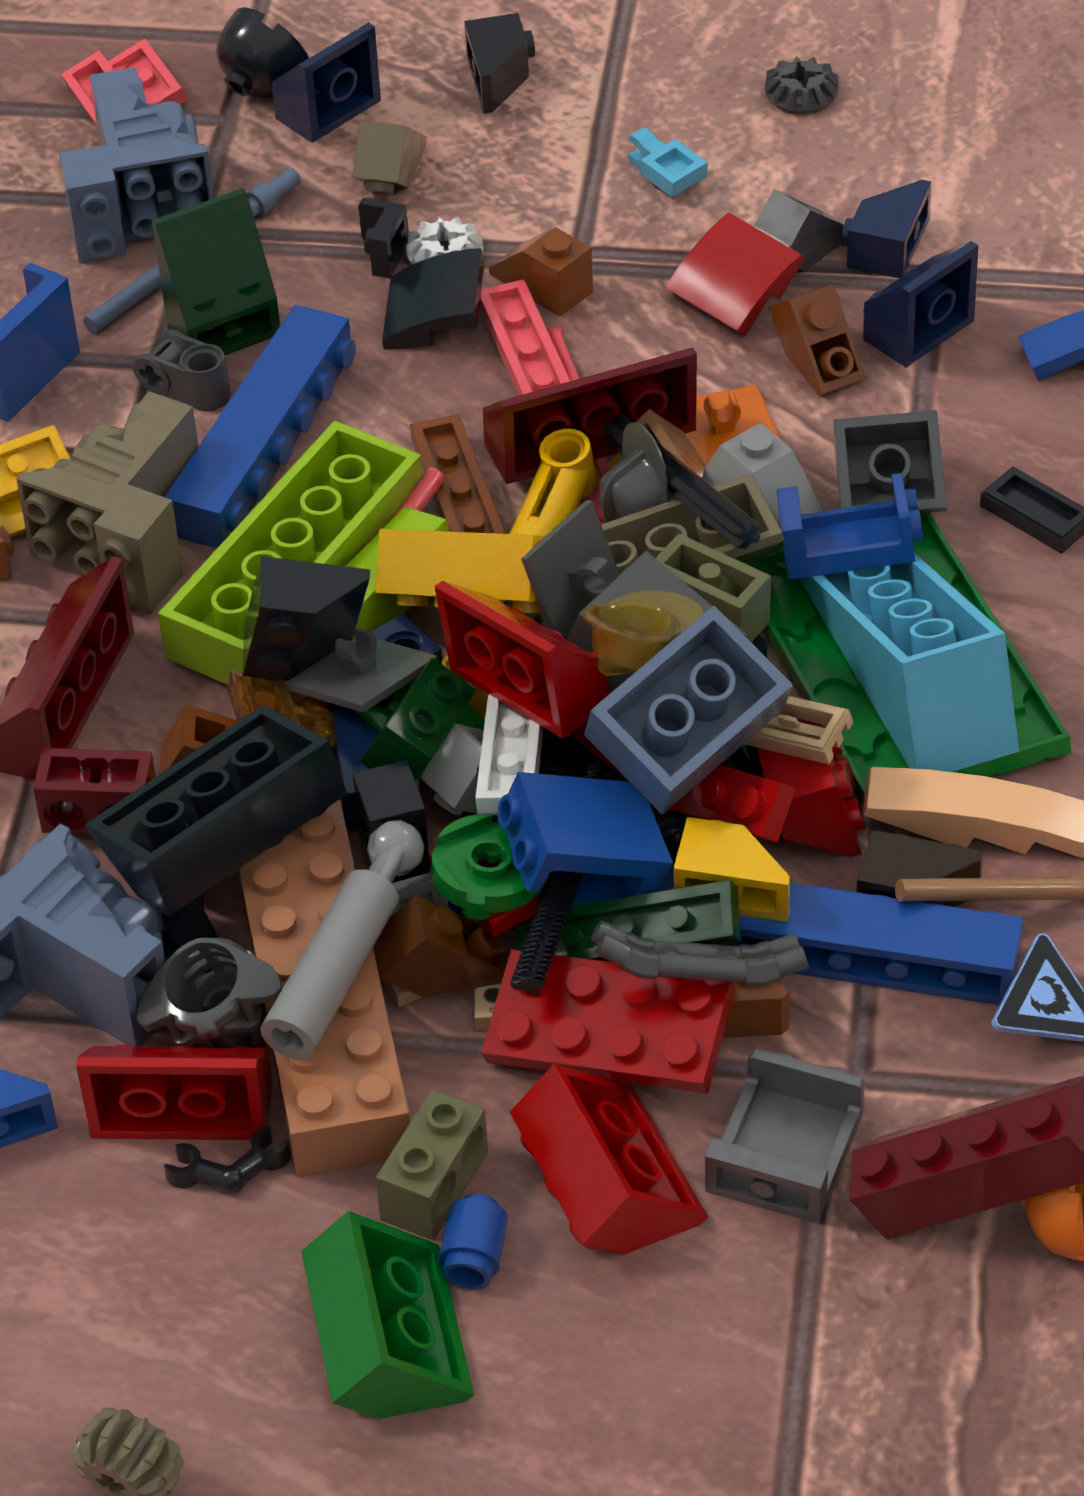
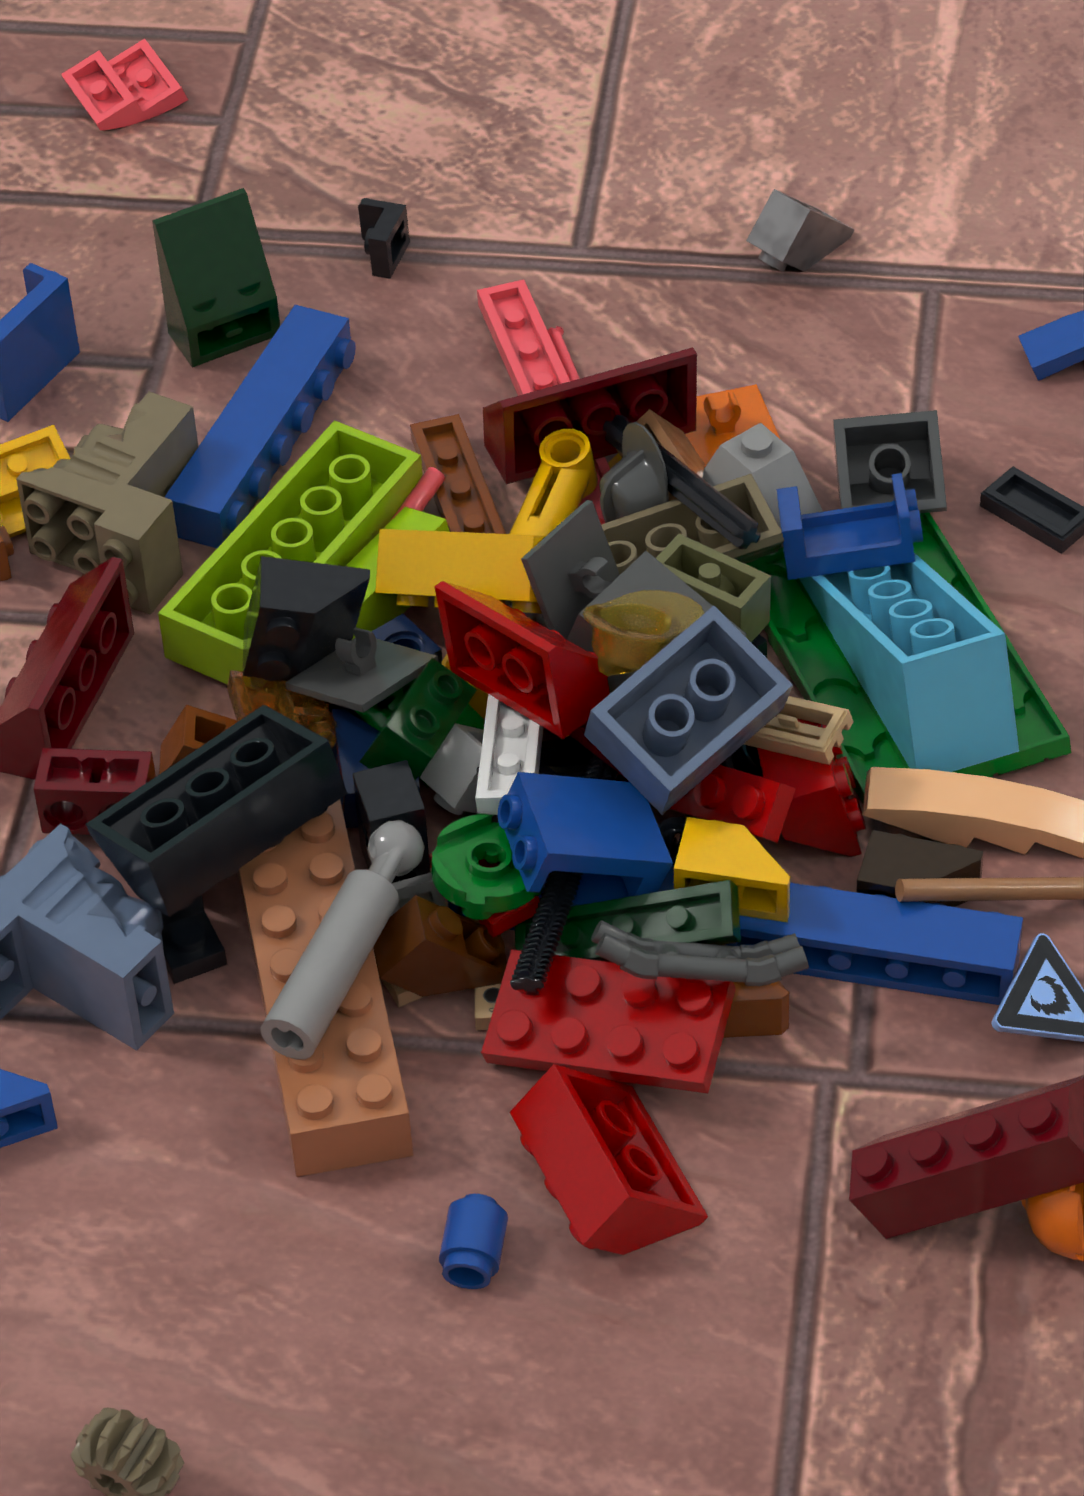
(139, 172): sand blue brick -> none
(175, 1092): red slope -> none
(185, 371): dark grey piece -> none
(216, 1009): dark grey piece -> none
(230, 1177): black arm -> none
(256, 54): black cylinder -> none
(262, 200): sand blue bar -> none
(330, 86): dark blue slope -> none
(385, 1319): green slope -> none
(387, 155): dark tan slope -> none
(426, 240): white gear -> none
(432, 1164): olive brick -> none
(433, 297): black slope -> none
(498, 57): black slope -> none
(553, 267): dark orange slope -> none
(667, 165): medium azure plate -> none
(735, 272): red slope -> none
(784, 89): dark grey gear -> none
(786, 1136): flat silver panel -> none
(818, 339): dark orange slope -> none
(887, 229): dark blue slope -> none
(924, 305): dark blue slope -> none

